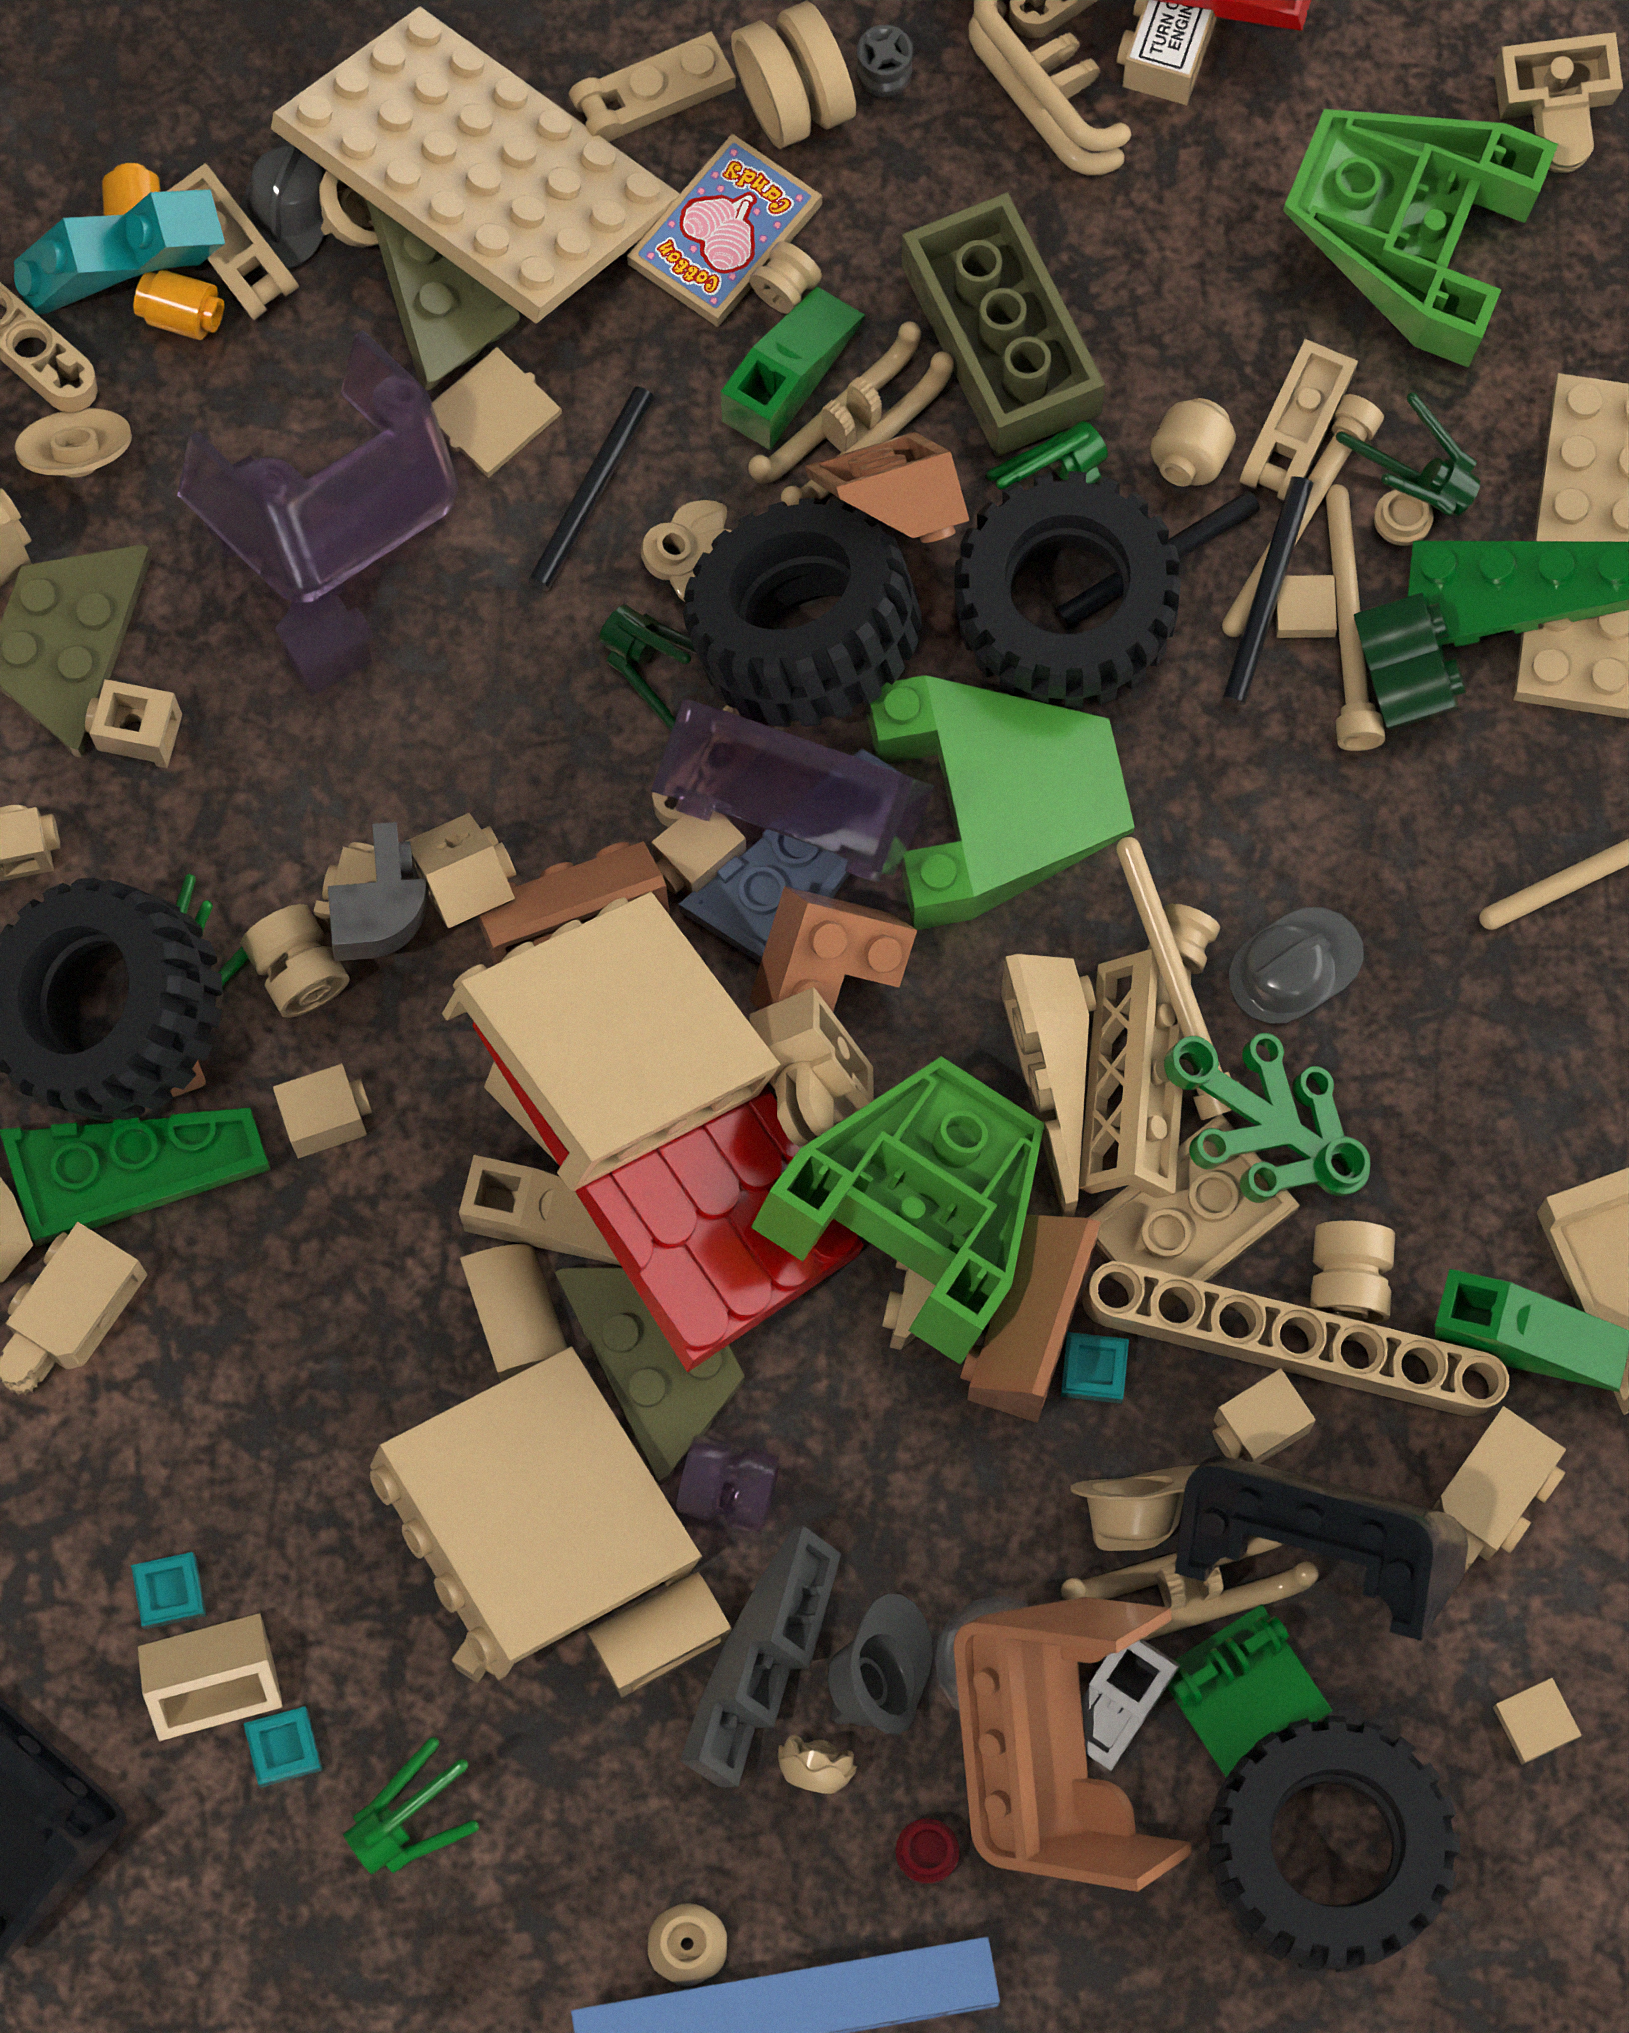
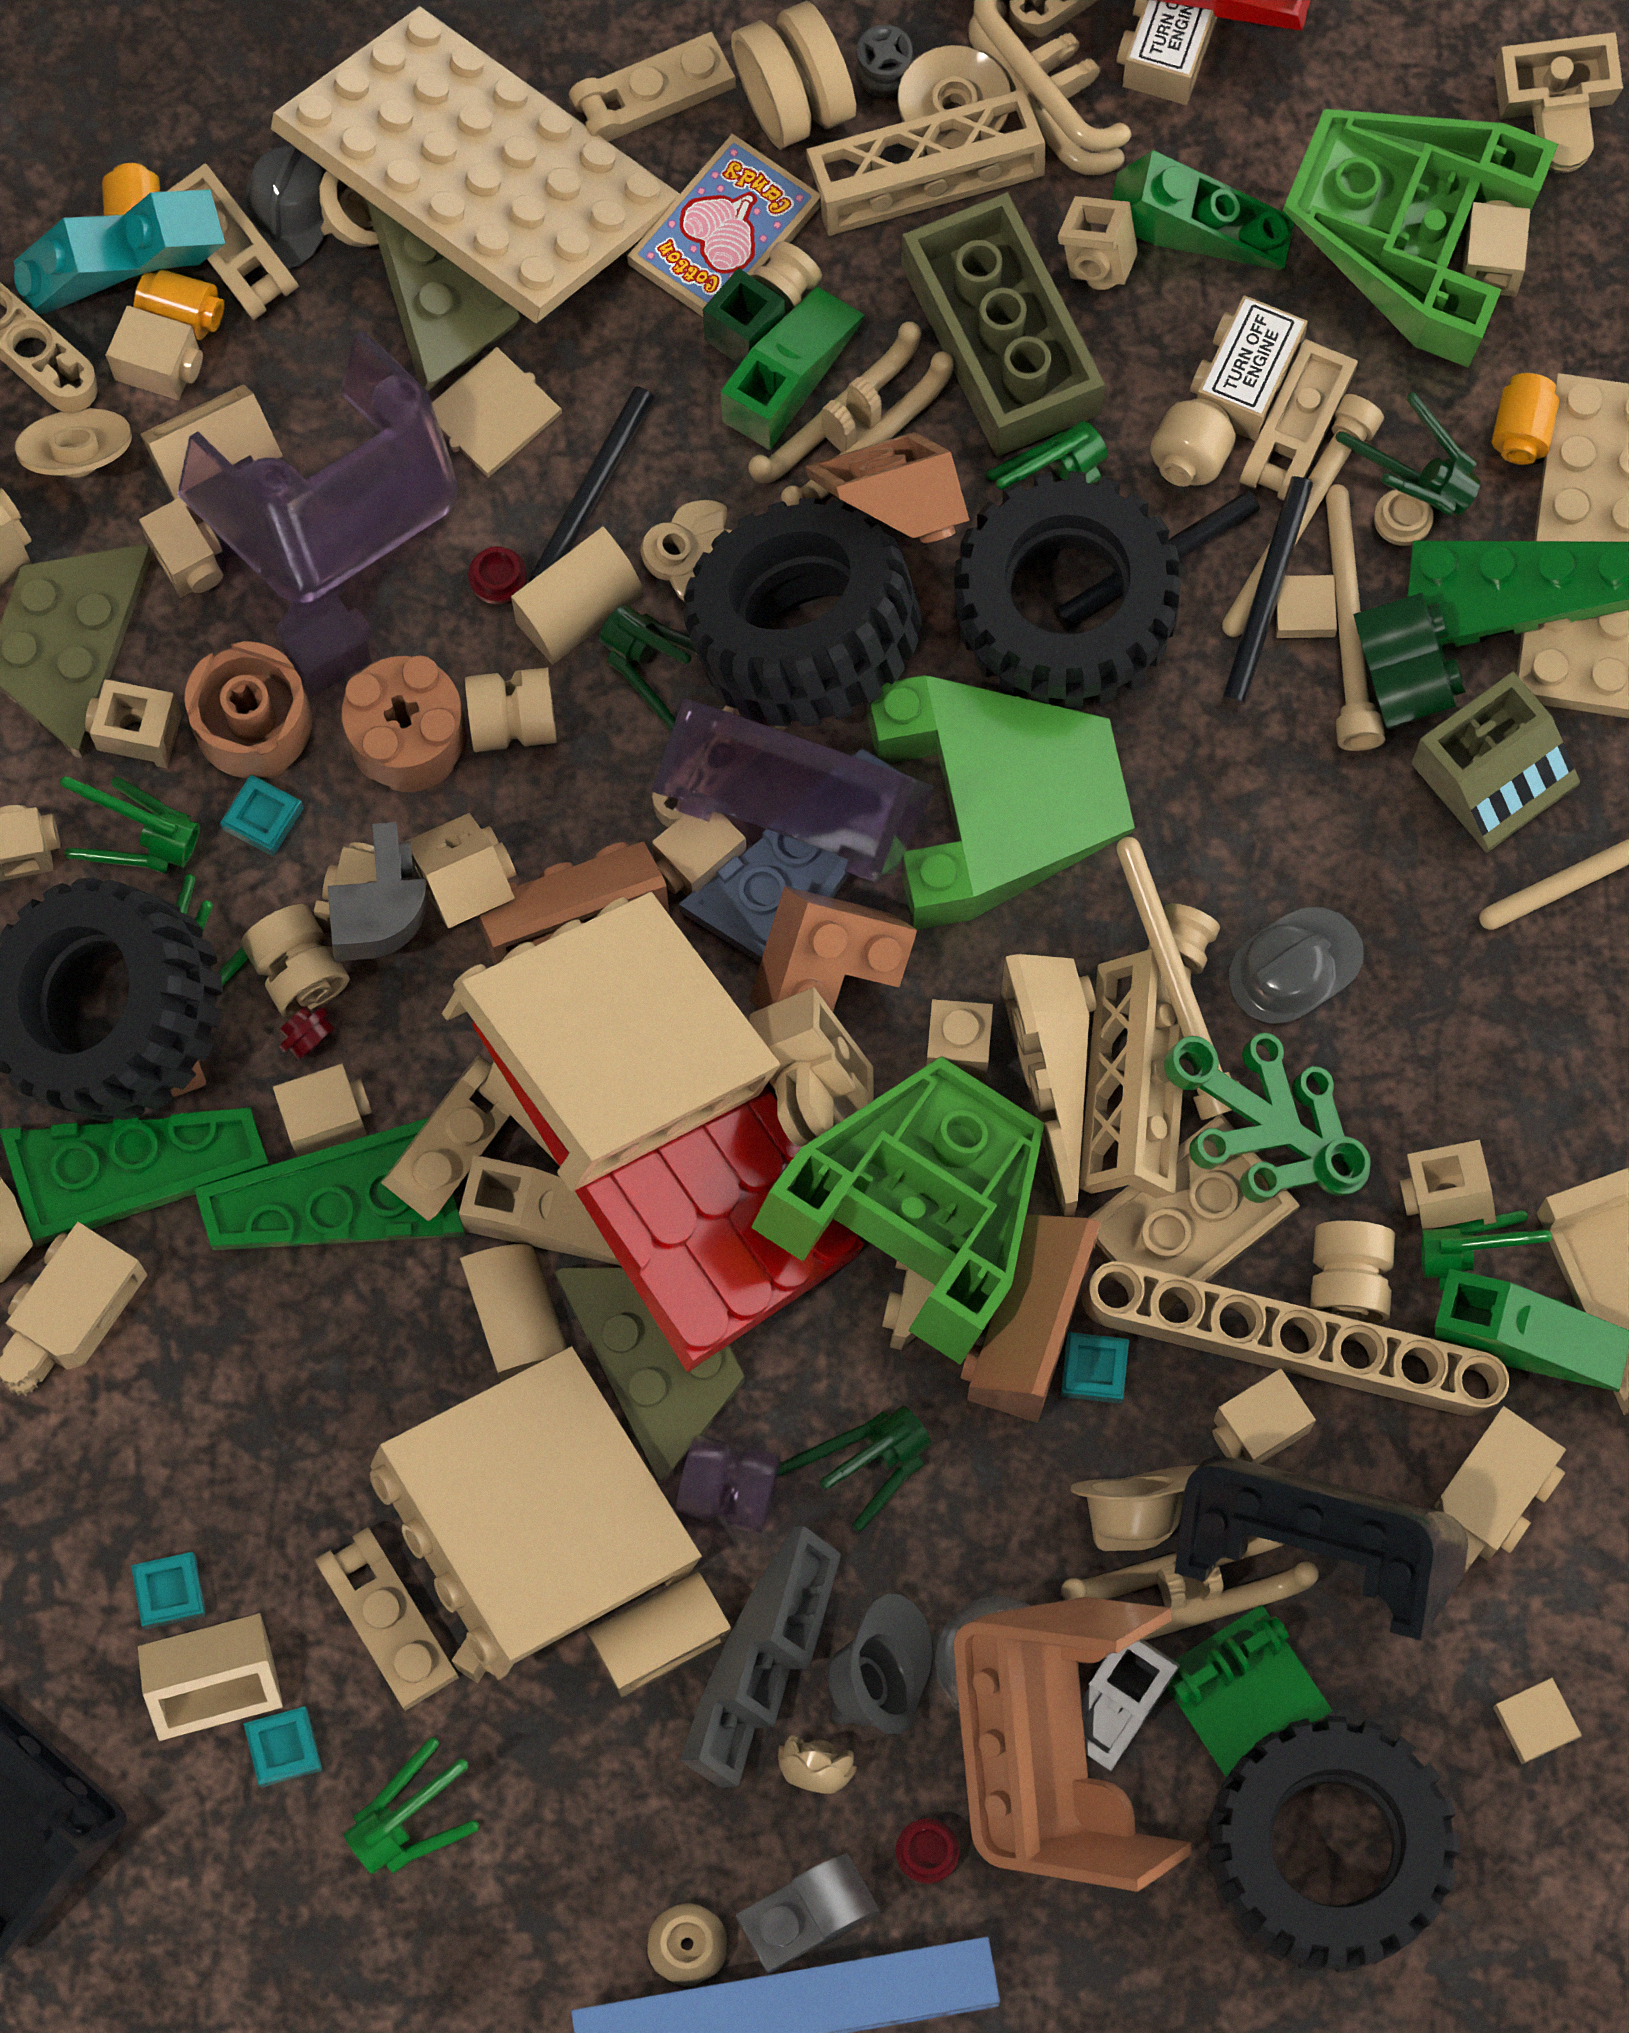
(154, 353): none -> tan brick
(165, 833): none -> green plant
(183, 547): none -> tan brick
(228, 422): none -> tan brick
(233, 683): none -> nougat brick
(262, 815): none -> teal tile
(305, 1031): none -> dark red plate
(322, 1199): none -> green wing
(388, 1621): none -> tan plate
(398, 692): none -> nougat brick
(446, 1144): none -> tan plate
(497, 574): none -> dark red plate
(510, 709): none -> tan wheel
(576, 595): none -> tan brick
(741, 315): none -> dark green brick
(808, 1912): none -> flat silver brick
(891, 1440): none -> dark green plant
(930, 179): none -> tan fence
(950, 76): none -> tan dish
(961, 1035): none -> tan brick
(1099, 256): none -> tan brick
(1201, 215): none -> green slope
(1250, 363): none -> brick
(1448, 1186): none -> tan brick
(1455, 1245): none -> green plant
(1496, 245): none -> tan brick
(1497, 762): none -> olive slope
(1526, 418): none -> light orange brick

